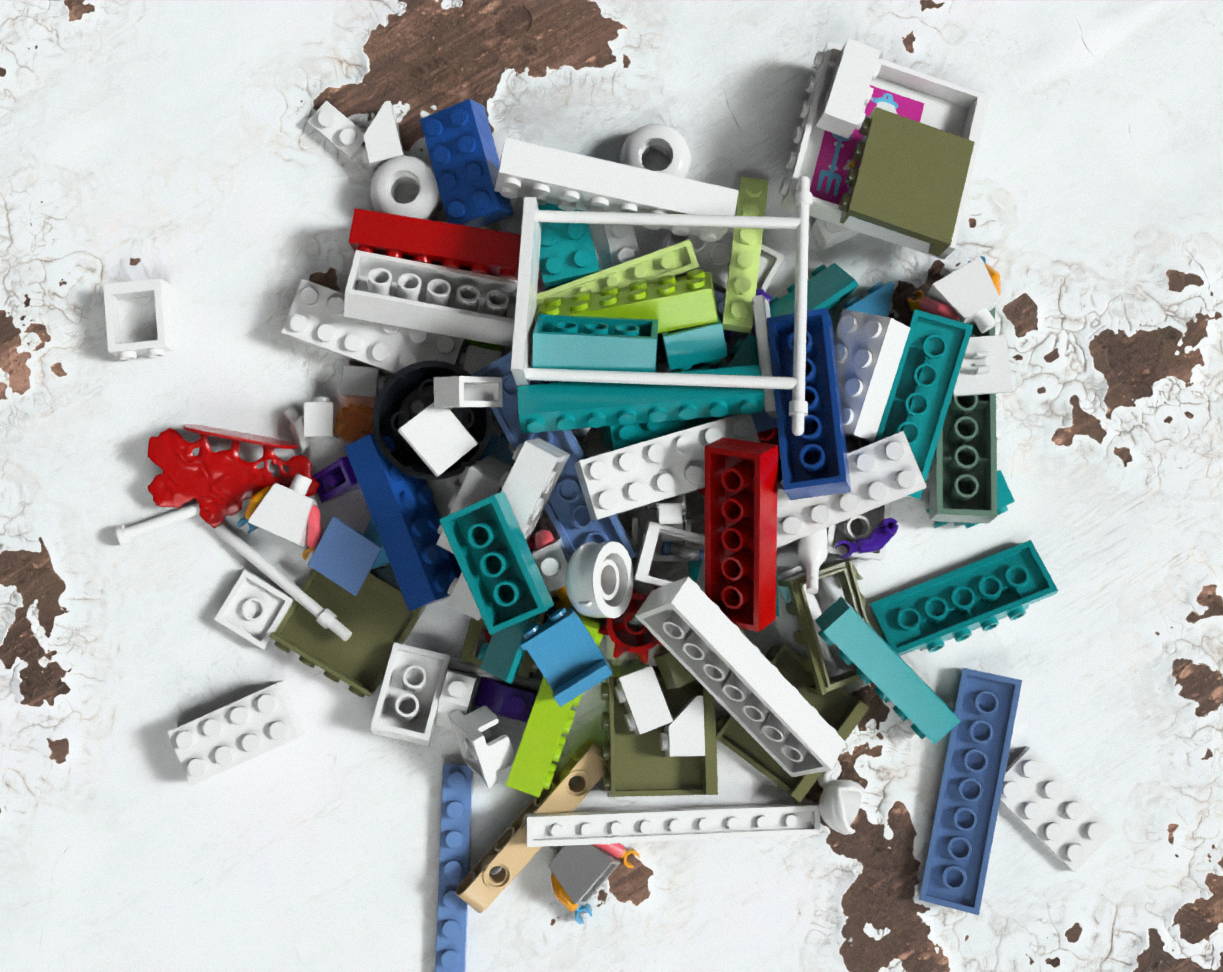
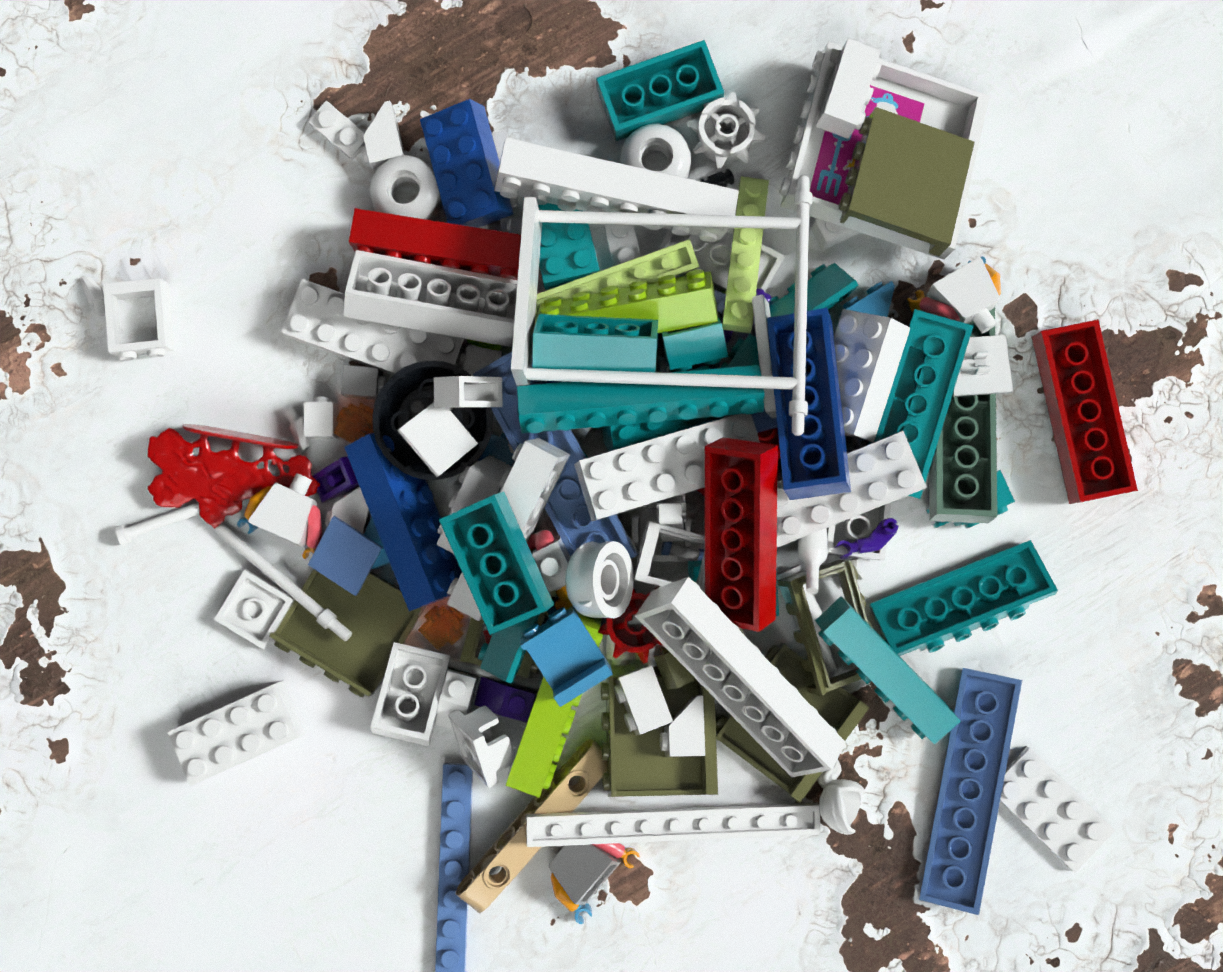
(94, 295): none -> white bar
(351, 510): none -> white slope
(443, 626): none -> clear orange brick
(659, 89): none -> teal brick
(720, 178): none -> black piece
(732, 116): none -> white brick
(1084, 412): none -> red brick

